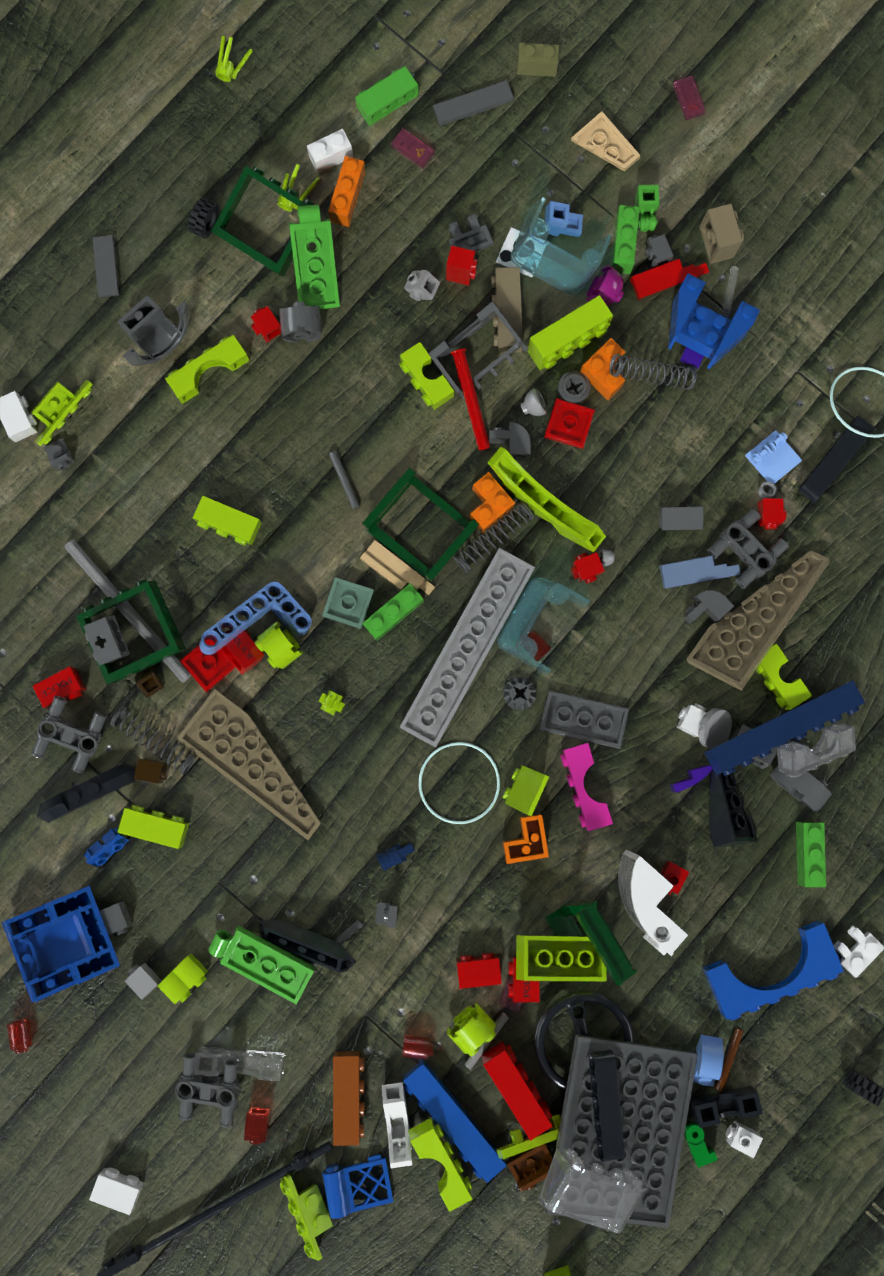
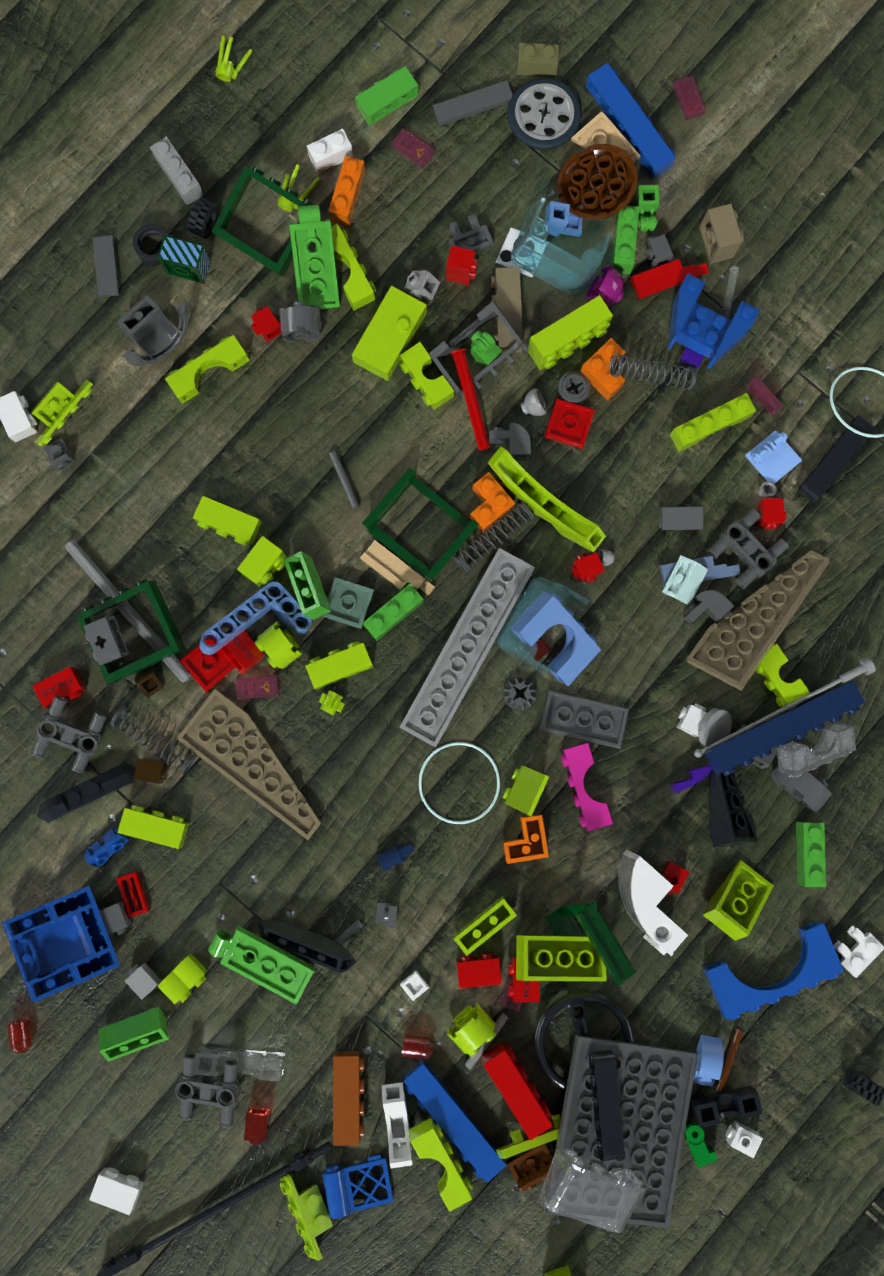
(133, 1034): none -> bright green brick
(140, 235): none -> black tyre
(142, 896): none -> red tile
(176, 171): none -> light grey brick
(184, 259): none -> dark green container
(257, 687): none -> clear pink tile
(262, 563): none -> lime brick
(307, 585): none -> bright green brick
(338, 665): none -> lime brick
(357, 288): none -> lime arch
(389, 333): none -> lime brick
(414, 985): none -> white tile
(484, 348): none -> bright green brick
(484, 925): none -> lime brick
(525, 96): none -> wedge
(579, 646): none -> medium blue arch
(598, 165): none -> reddish brown brick
(630, 120): none -> blue brick
(685, 580): none -> light aqua panel
(712, 421): none -> lime arch
(738, 901): none -> lime slope
(764, 396): none -> clear pink tile
(865, 666): none -> light grey piece

